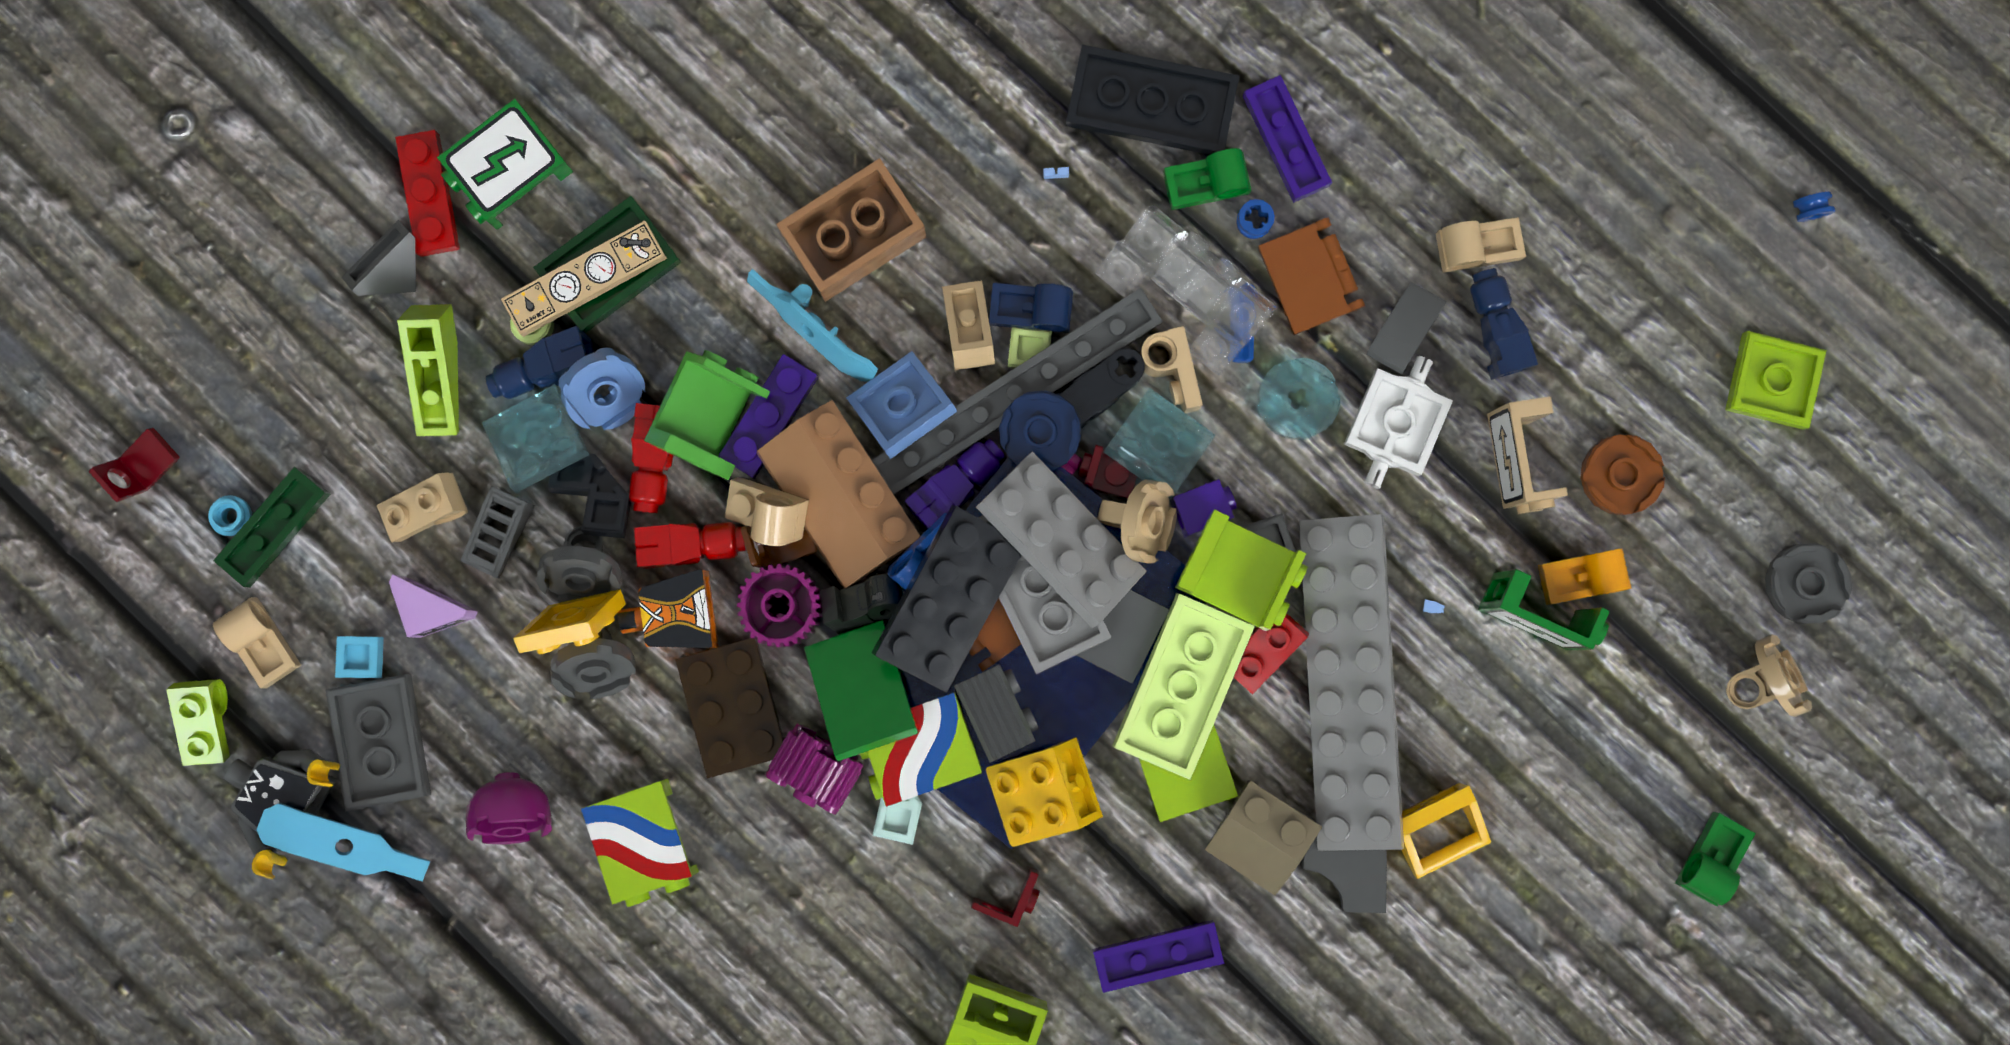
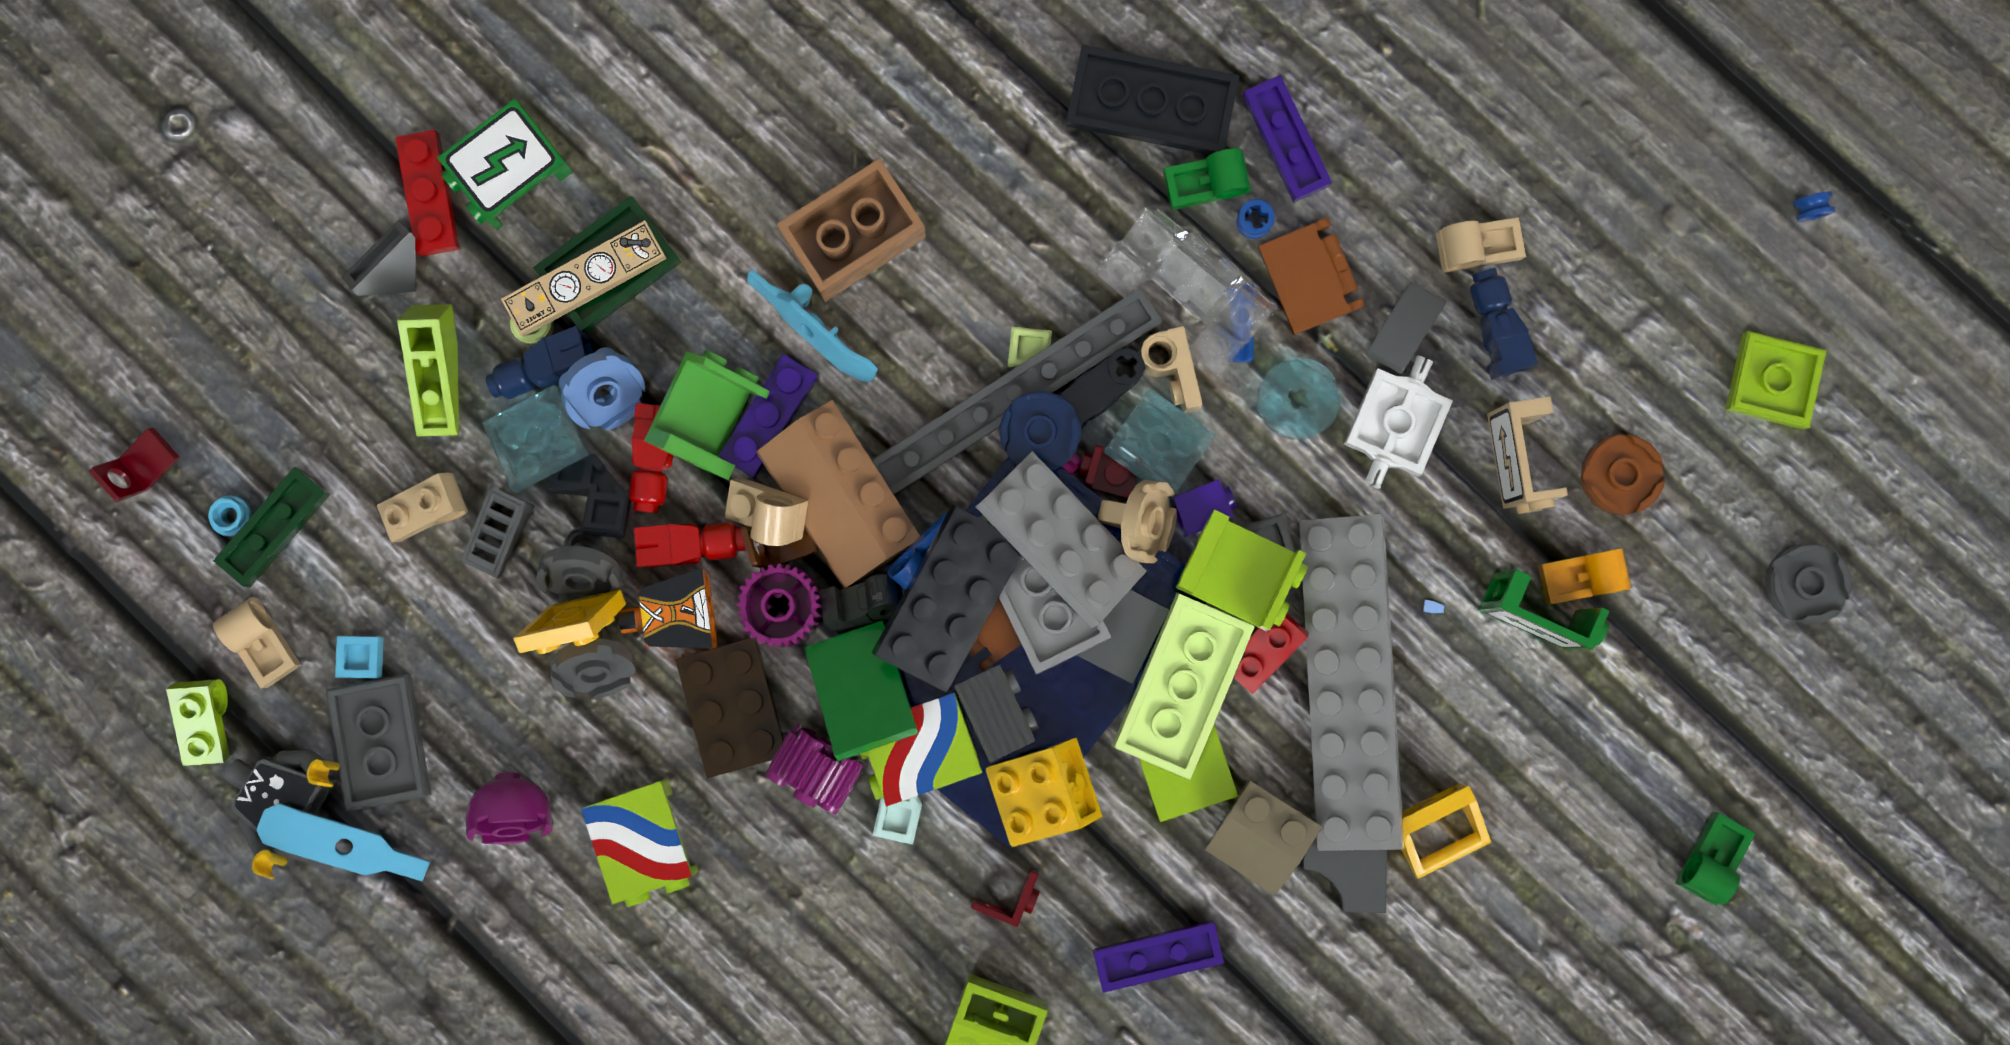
(426, 610): lavender slope -> none
(901, 404): medium blue plate -> none
(955, 483): dark purple piece -> none
(968, 325): tan plate -> none
(1031, 307): dark blue plate -> none
(1062, 172): light blue piece -> none
(1776, 677): tan tile -> none

